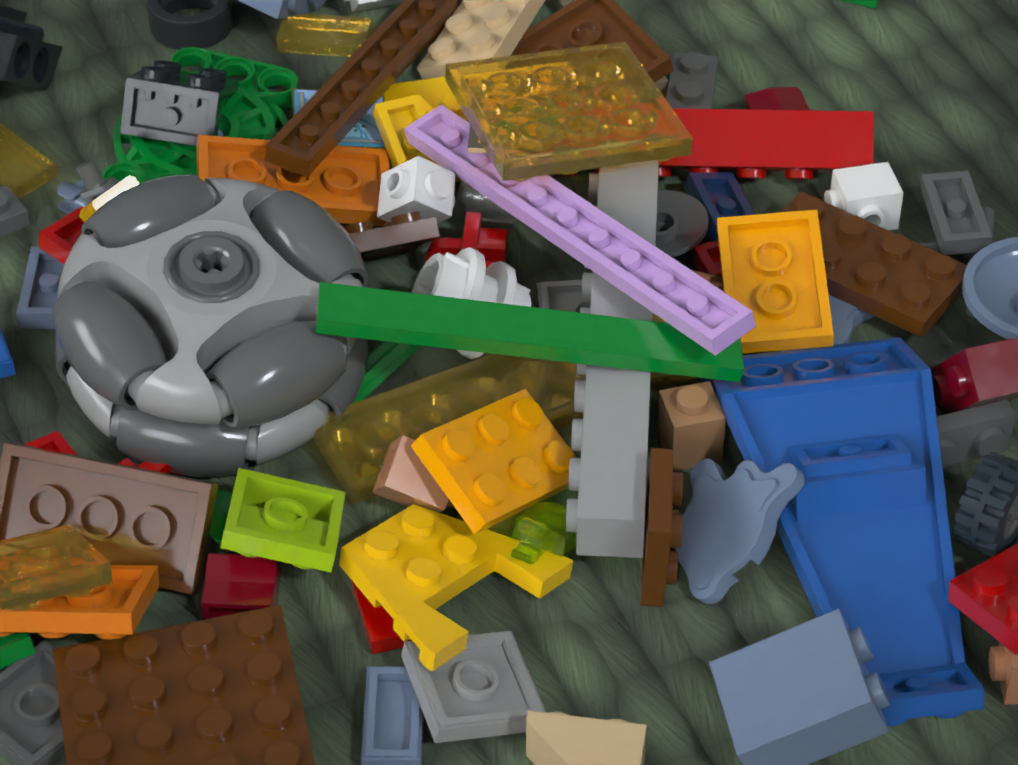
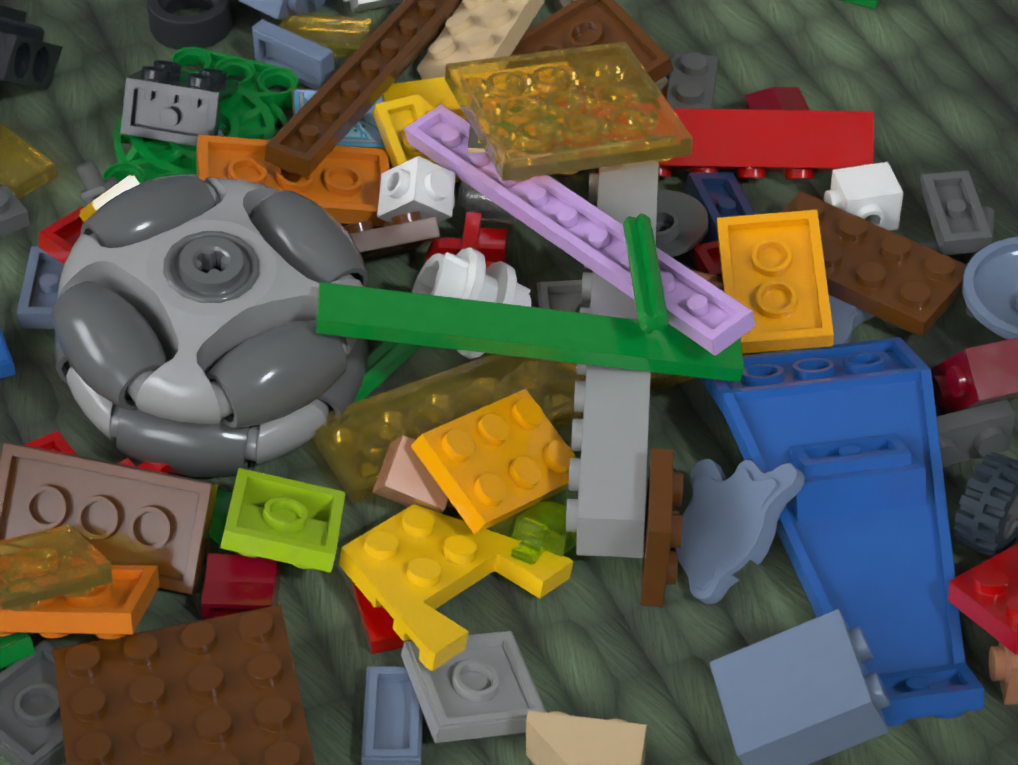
(72, 196): sand blue hand -> none
(285, 49): none -> sand blue tile
(645, 273): none -> green axle
(691, 424): medium nougat brick -> none

